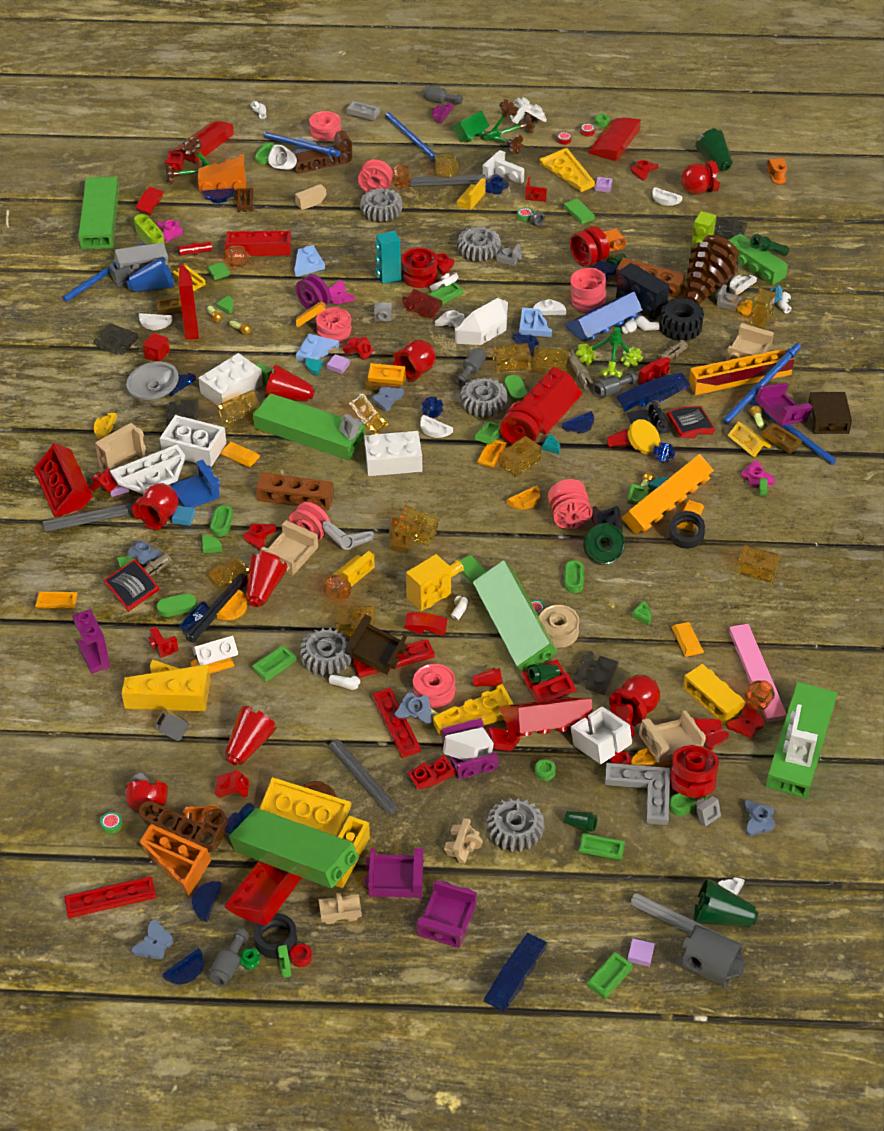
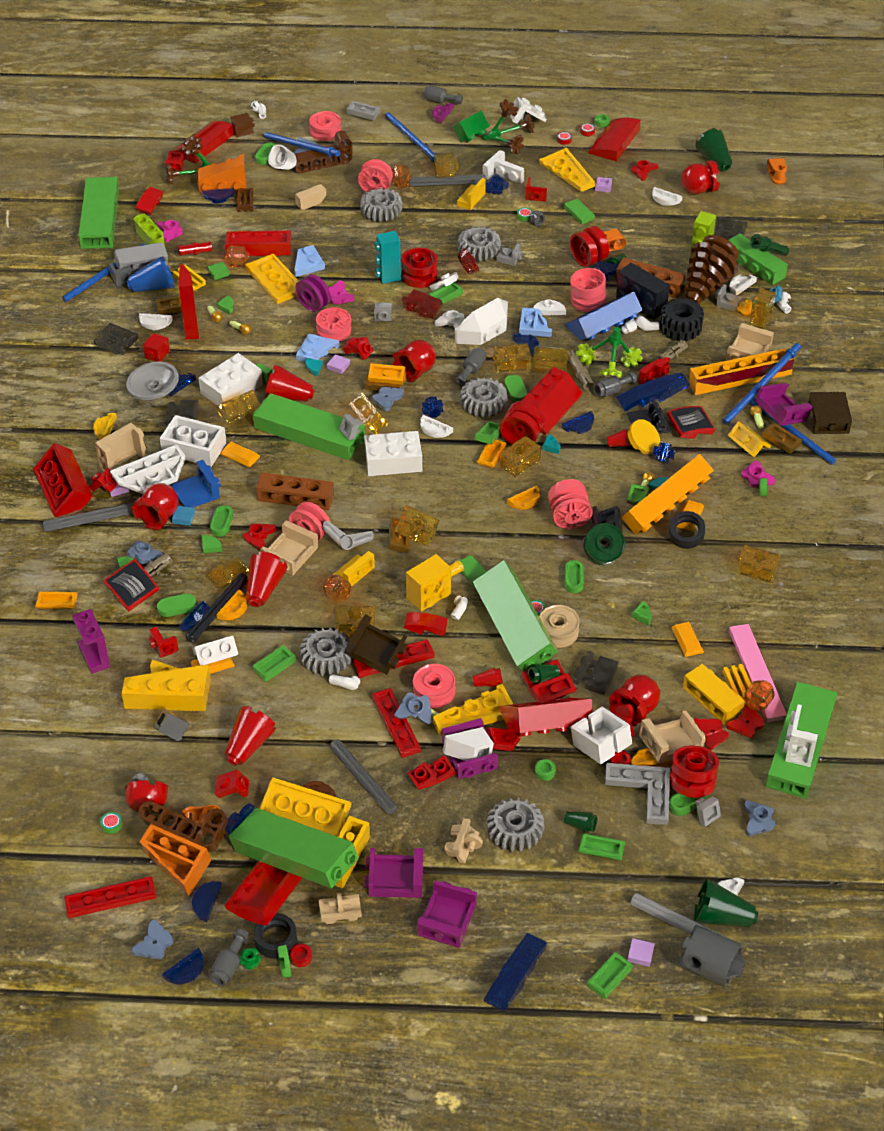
(242, 124): none -> reddish brown brick
(273, 278): none -> yellow tile
(310, 313): light orange tile -> none
(444, 263): red animal -> none
(468, 261): none -> clear red hat
(735, 670): none -> yellow tile

